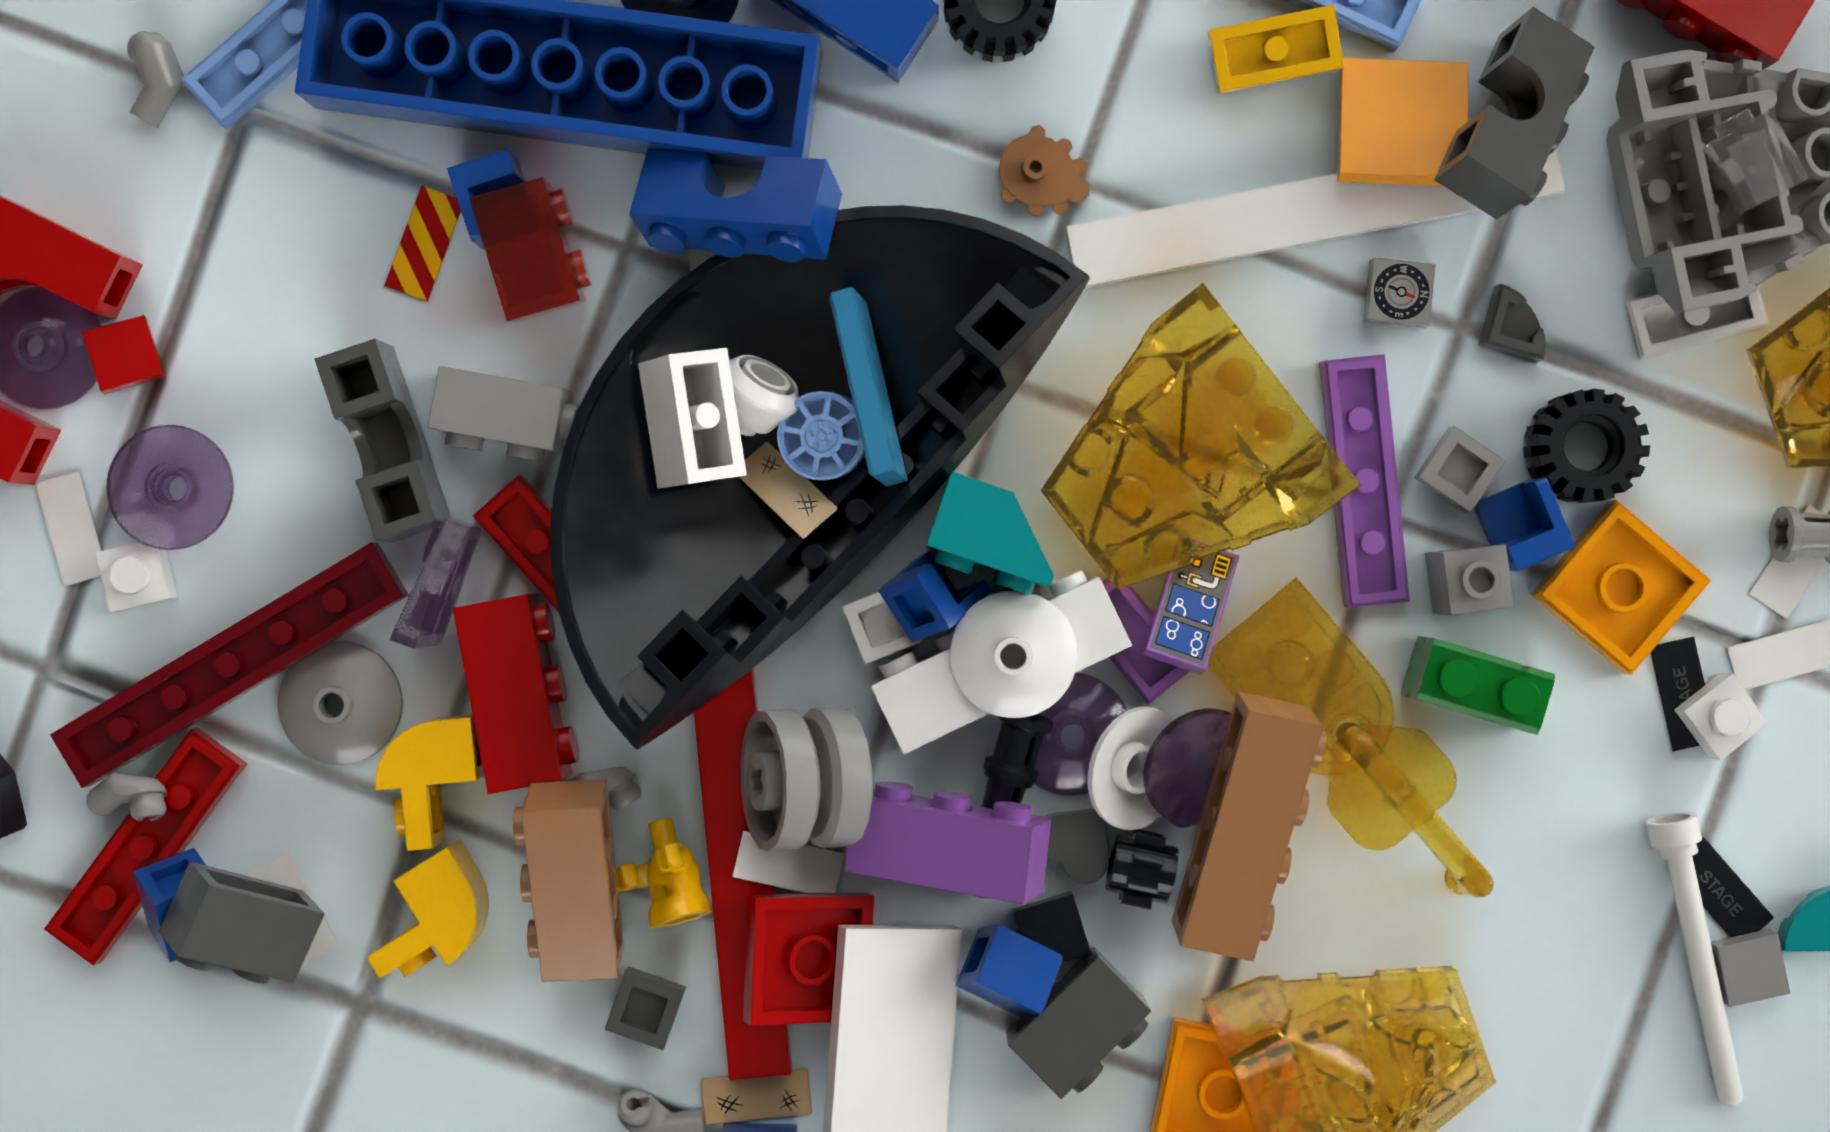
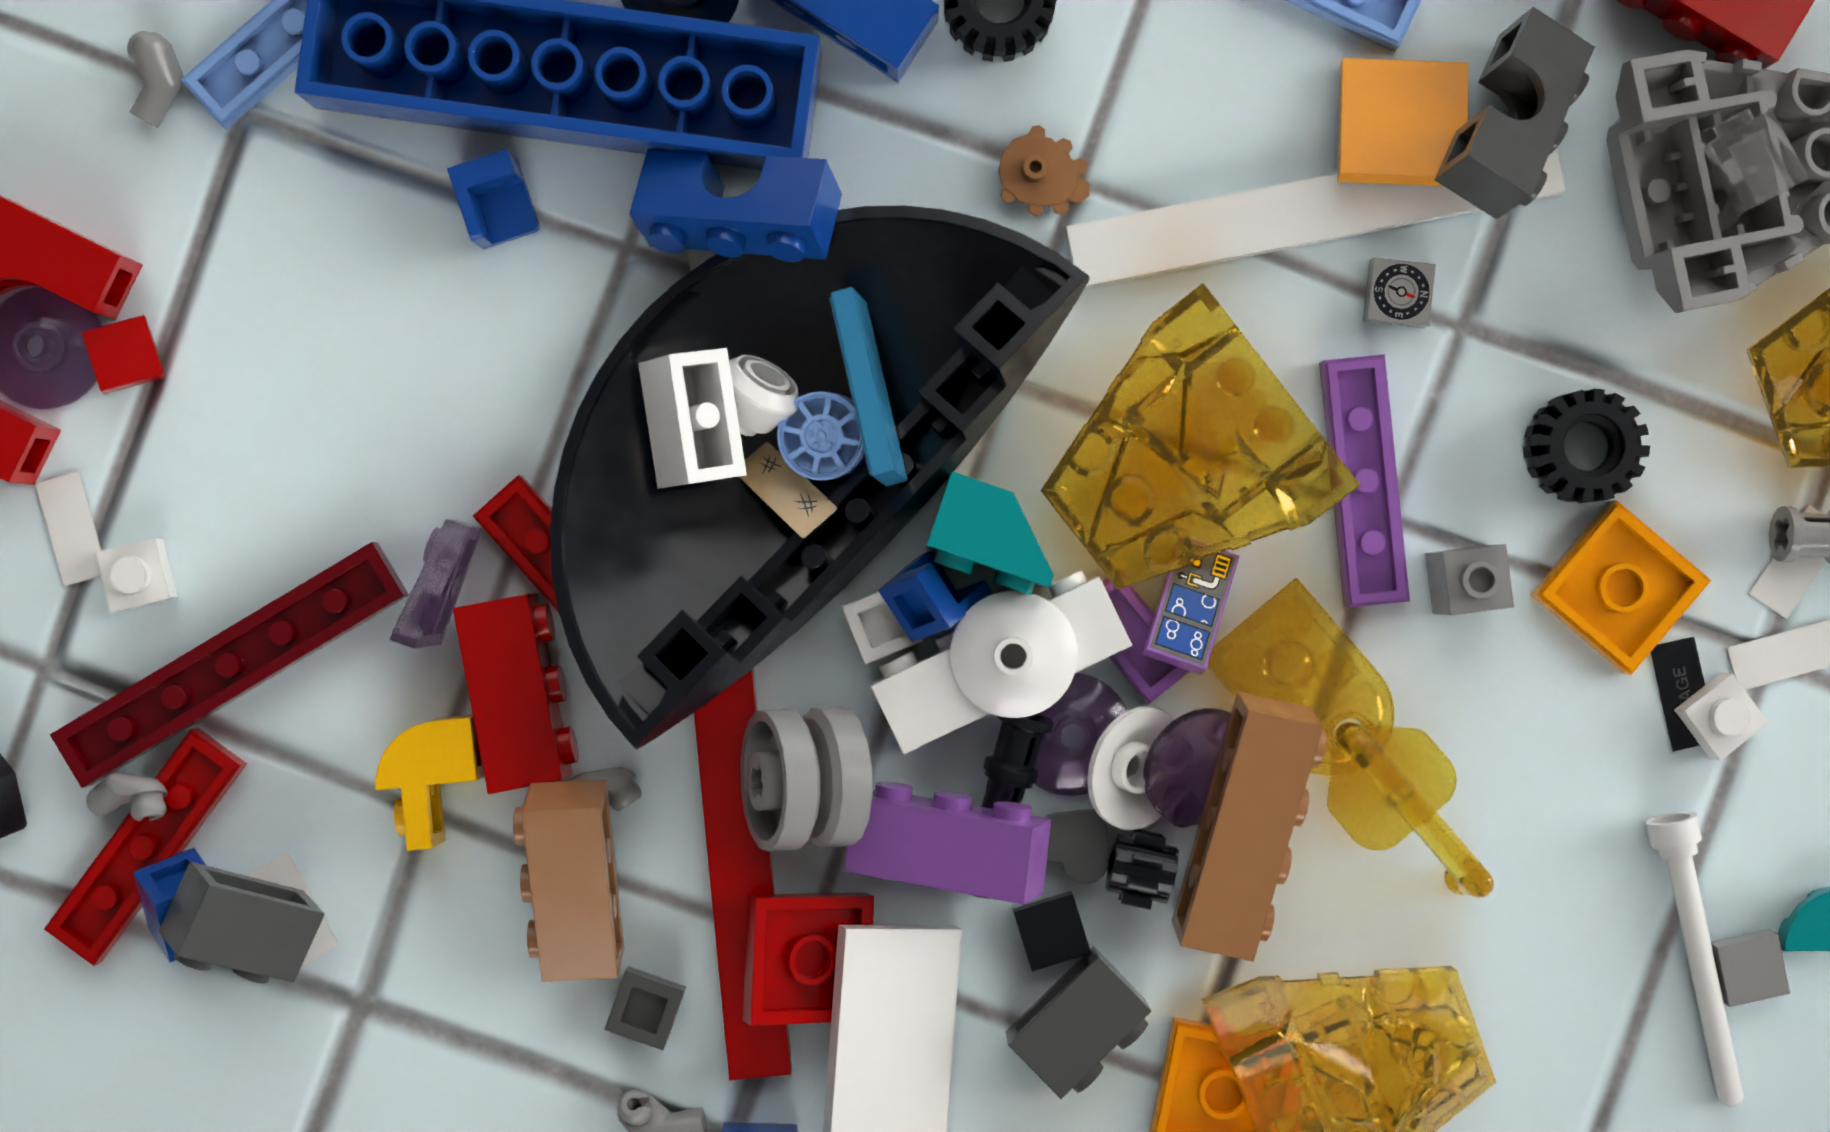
(141, 483): clear purple dish -> none
(369, 697): light grey dish -> none
(376, 408): dark grey arch -> none
(424, 243): sticker -> none
(449, 905): yellow brick -> none
(501, 410): light grey brick -> none
(530, 249): clear red brick -> none
(671, 876): yellow piece -> none
(756, 1097): tan sticker -> none
(800, 870): white sticker -> none
(1009, 970): blue panel -> none
(1276, 49): yellow plate -> none
(1459, 469): light grey plate -> none
(1478, 684): green brick -> none
(1512, 326): dark grey tile -> none
(1526, 521): blue panel -> none
(1662, 330): white slope -> none
(1726, 894): black sticker -> none

